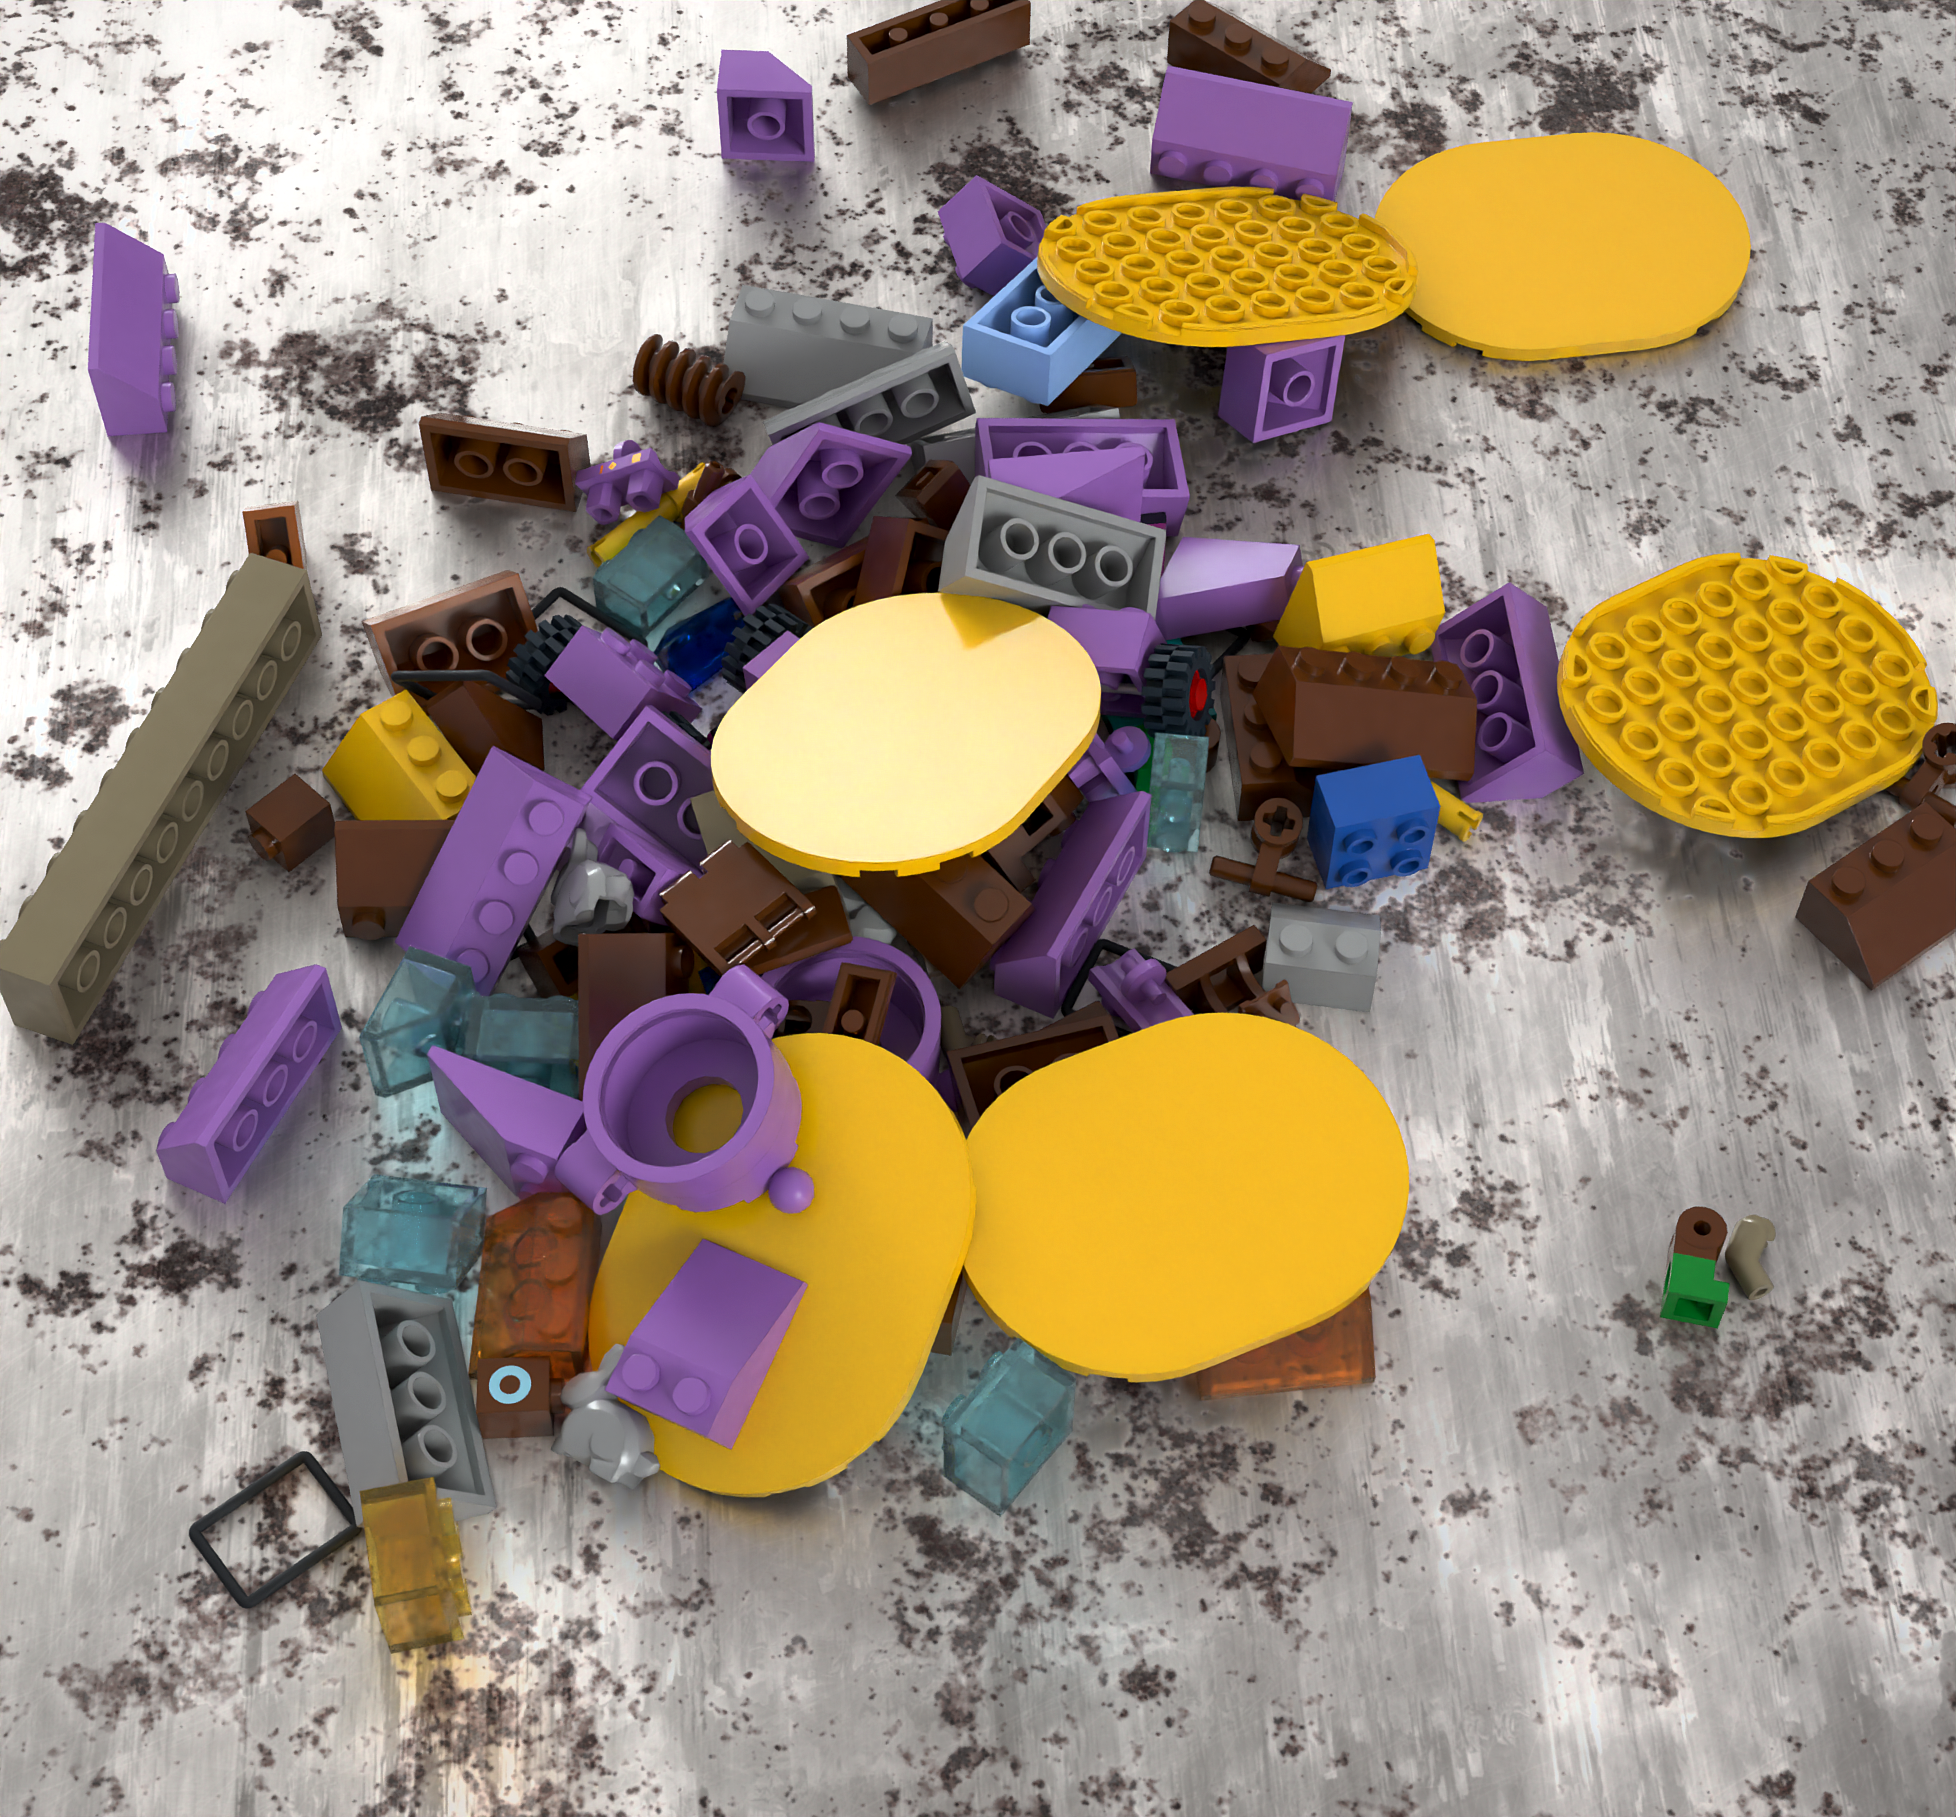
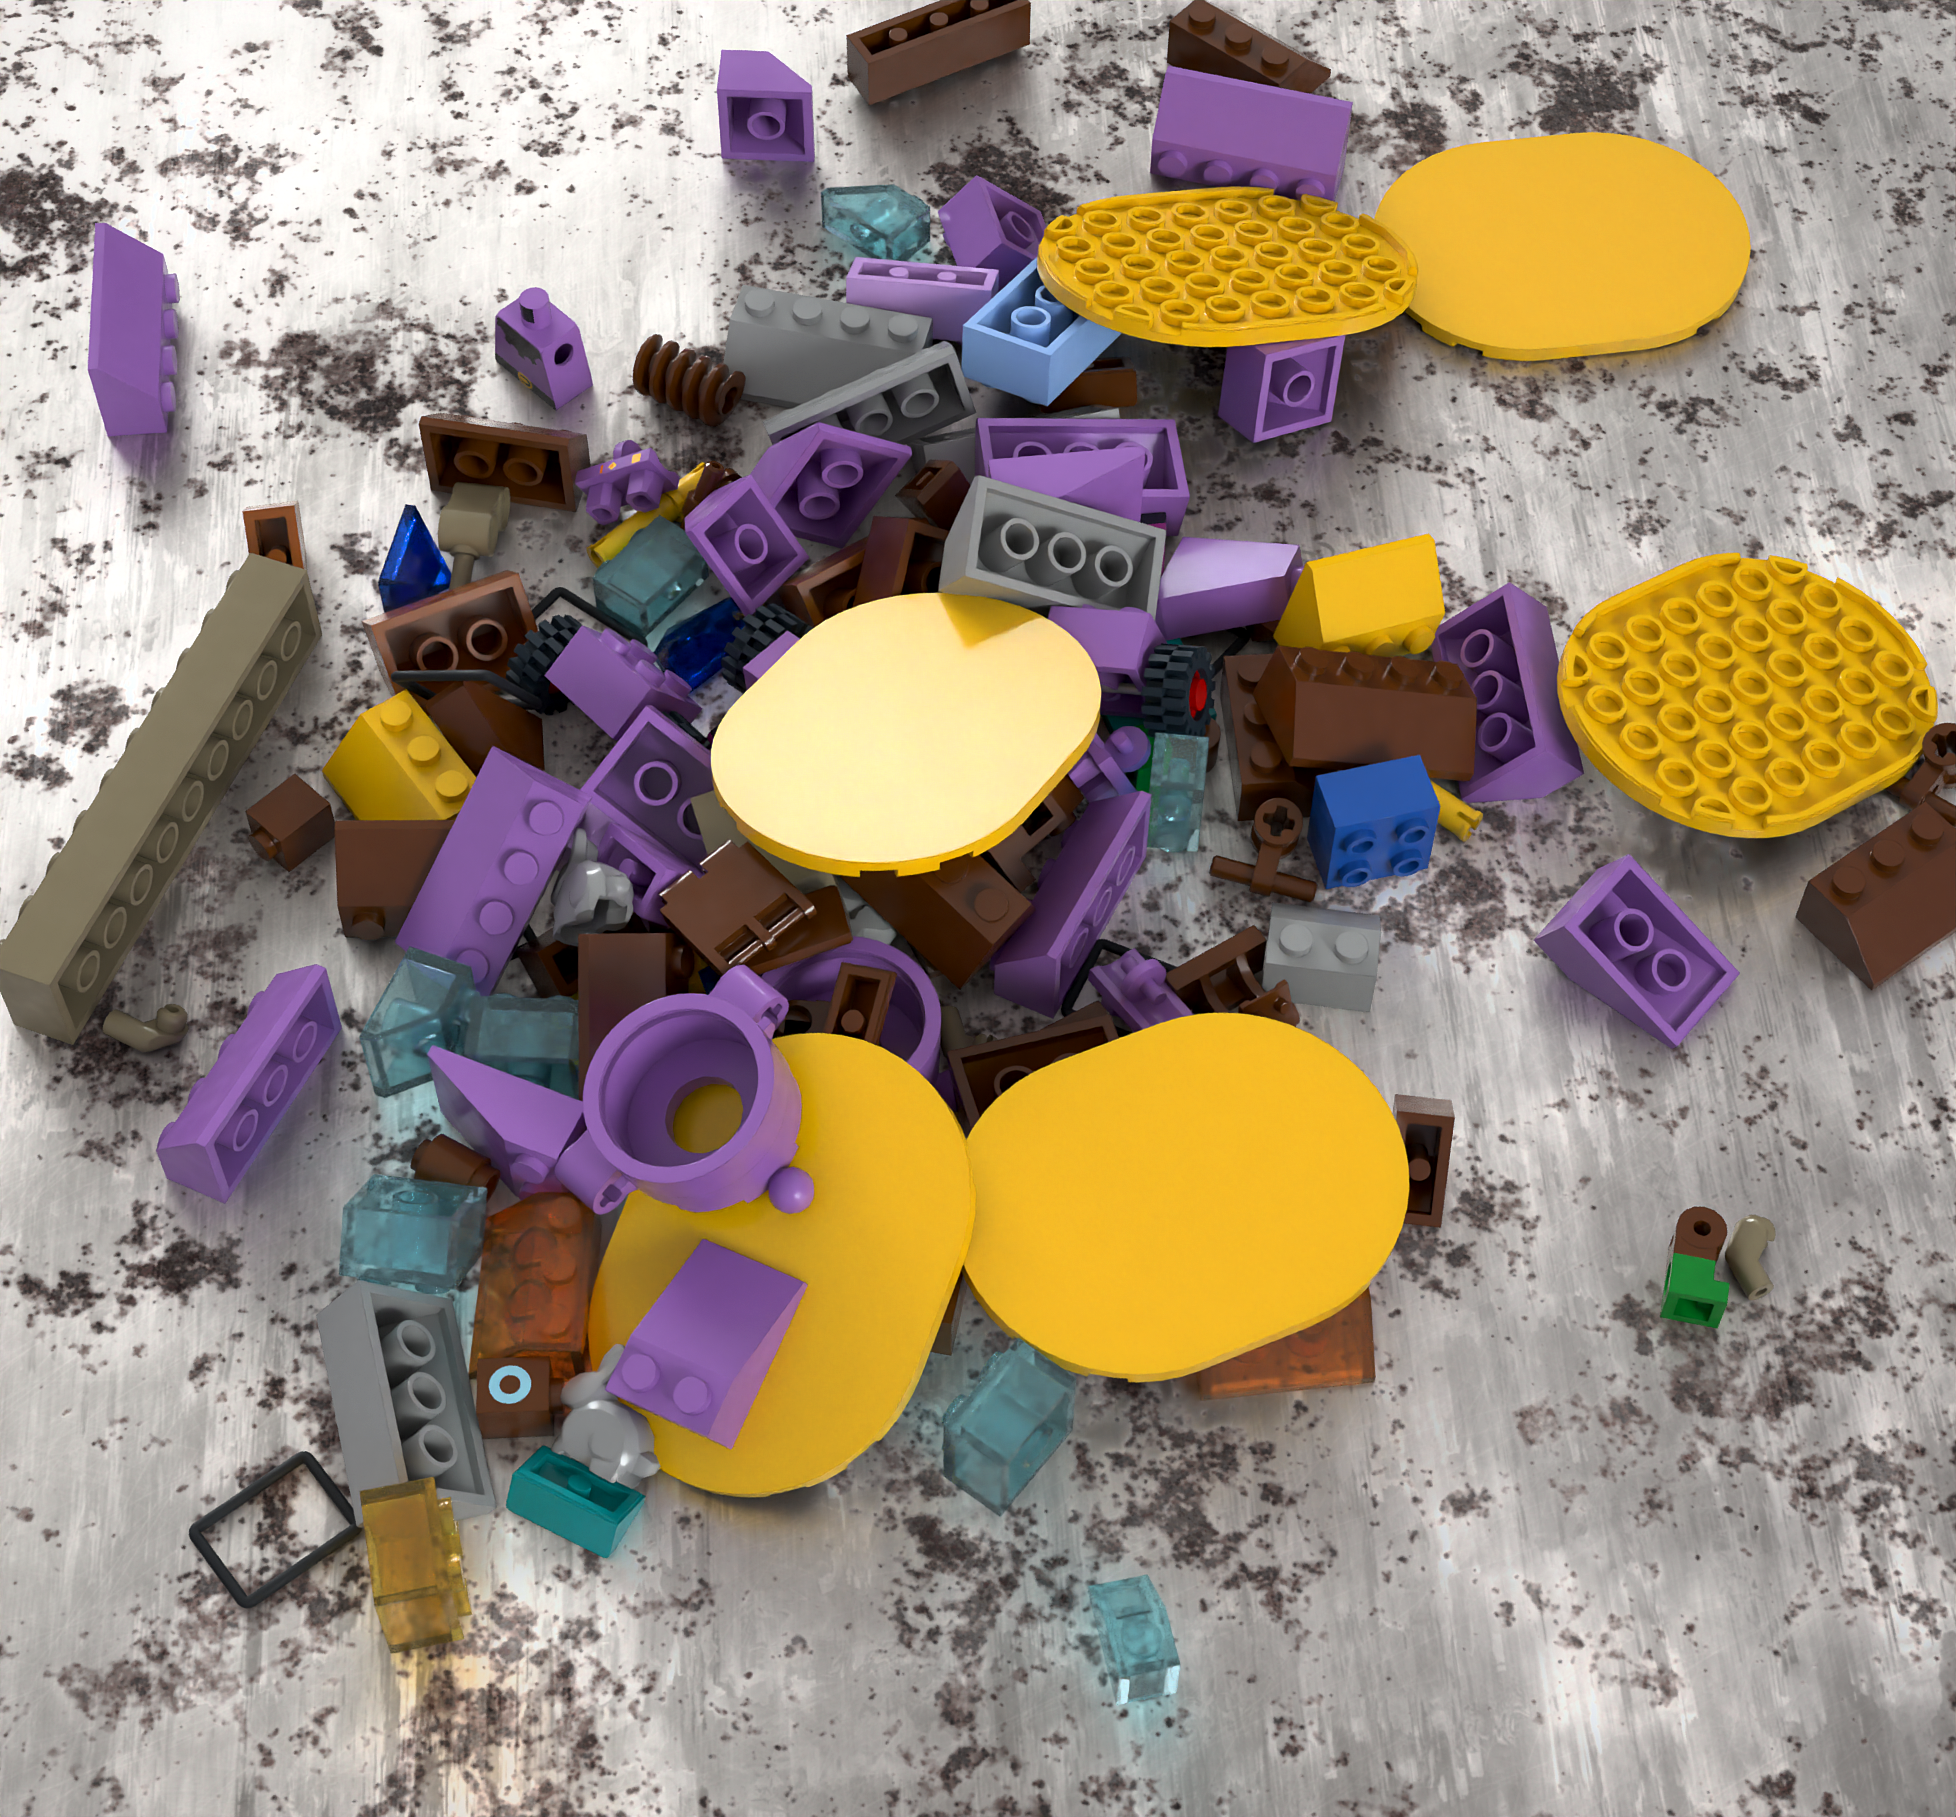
(151, 1035): none -> dark tan arm
(413, 564): none -> clear blue slope
(454, 1163): none -> reddish brown brick
(471, 526): none -> dark tan beam
(542, 348): none -> medium lavender torso
(573, 1501): none -> teal slope
(877, 220): none -> clear light blue slope
(923, 289): none -> lavender brick
(1135, 1639): none -> clear light blue slope
(1427, 1137): none -> reddish brown slope
(1637, 952): none -> medium lavender slope

